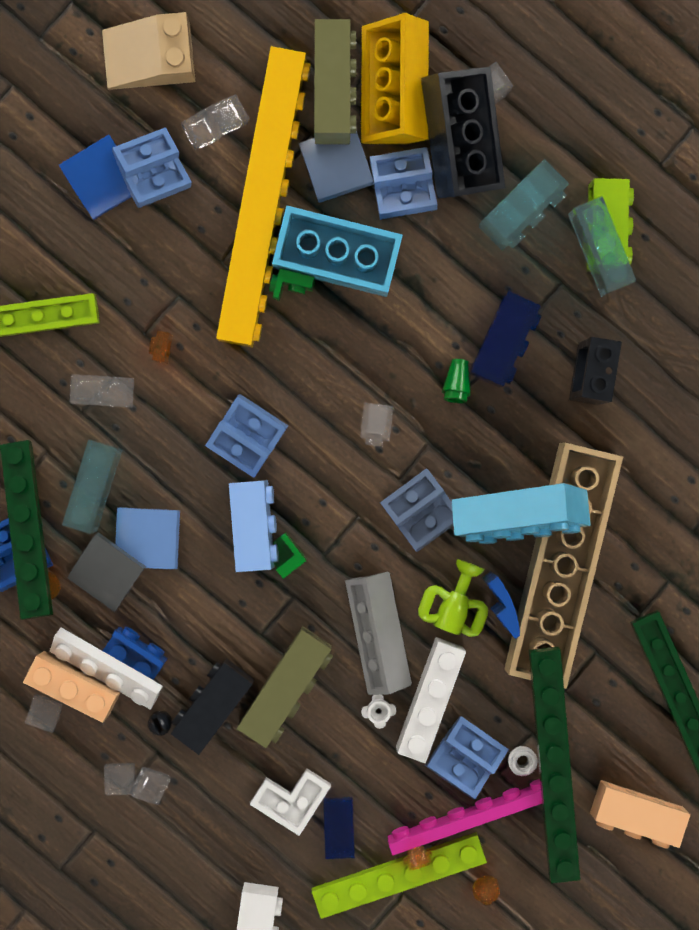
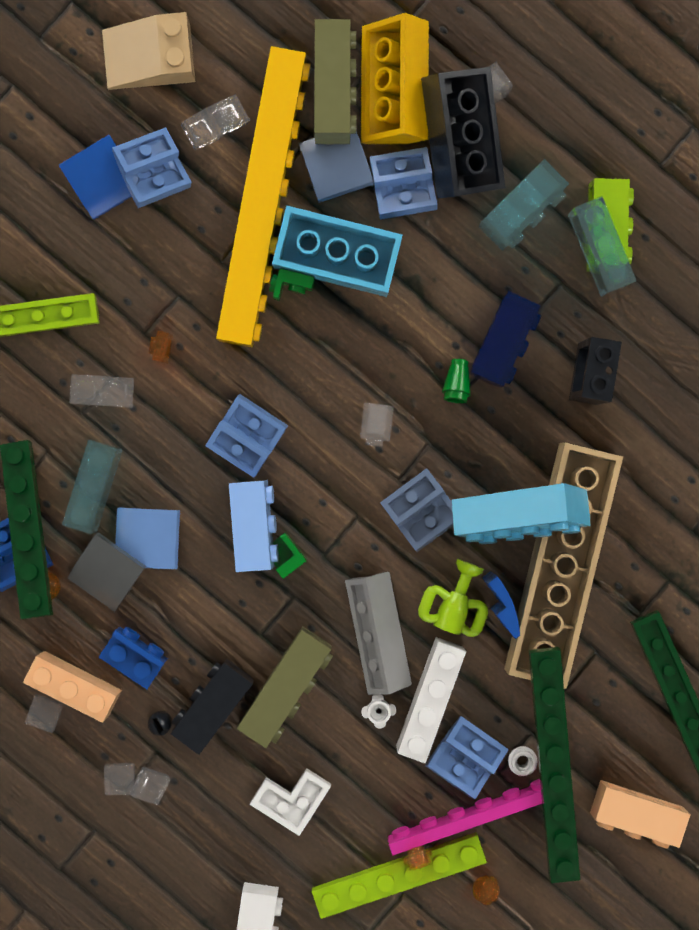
(105, 668): white plate -> none
(338, 828): clear blue tile -> none

